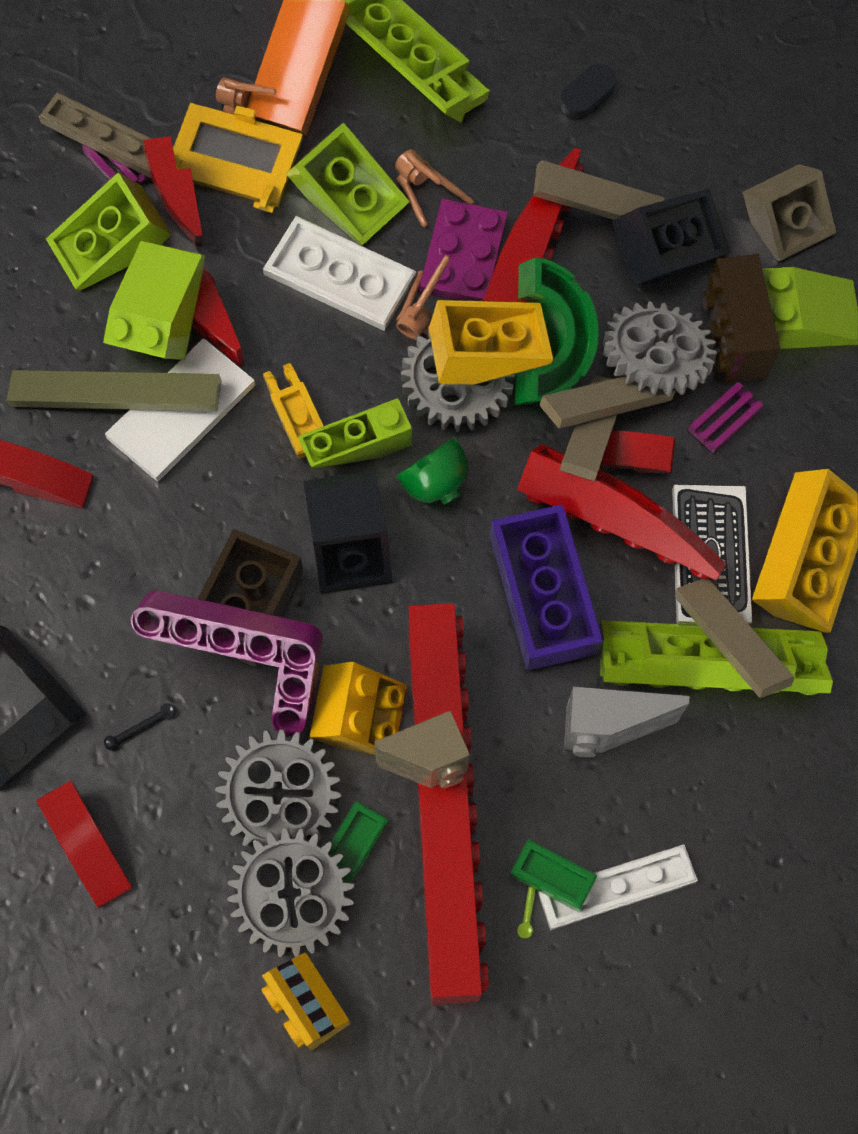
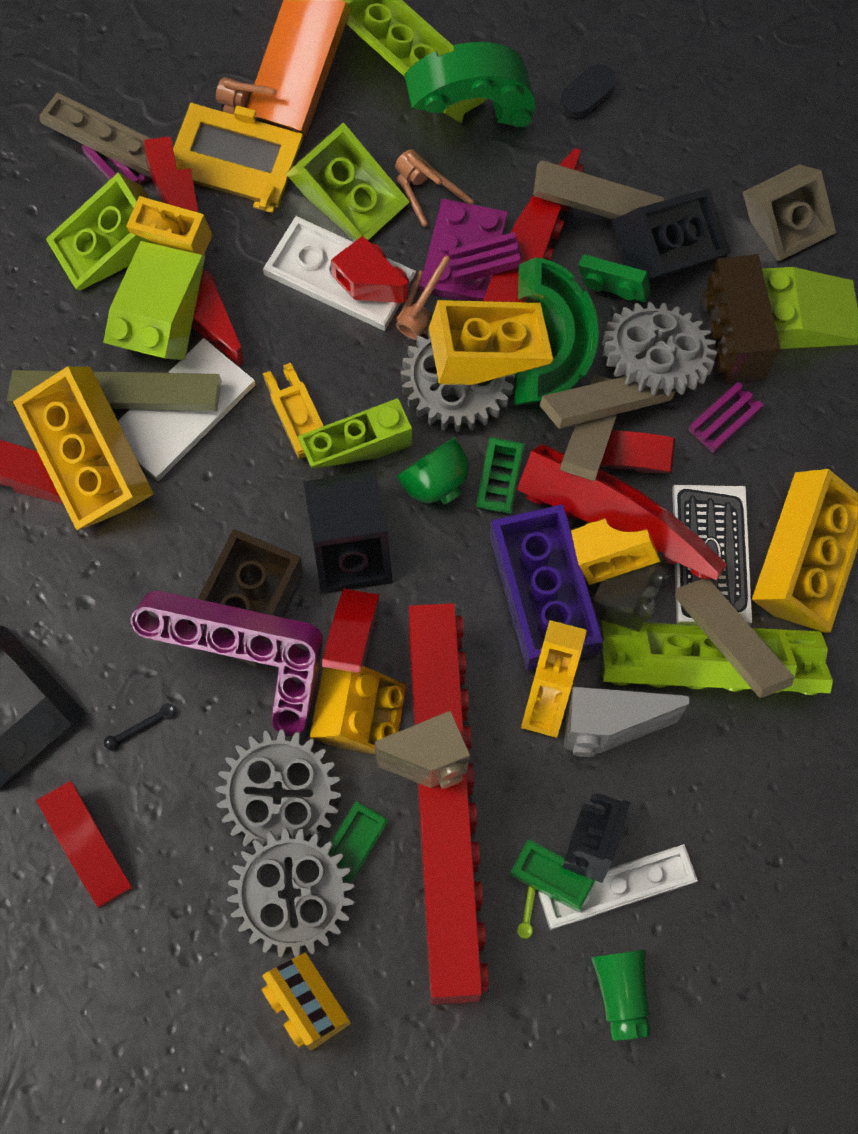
(83, 446): none -> yellow slope
(170, 226): none -> yellow arch
(351, 631): none -> red slope
(368, 275): none -> red slope
(474, 72): none -> green brick
(484, 253): none -> magenta tile
(504, 447): none -> green slope
(553, 678): none -> yellow slope
(596, 837): none -> black hinge
(610, 552): none -> yellow arch
(614, 278): none -> green plate
(624, 993): none -> green plant
(632, 596): none -> clear smoke brick

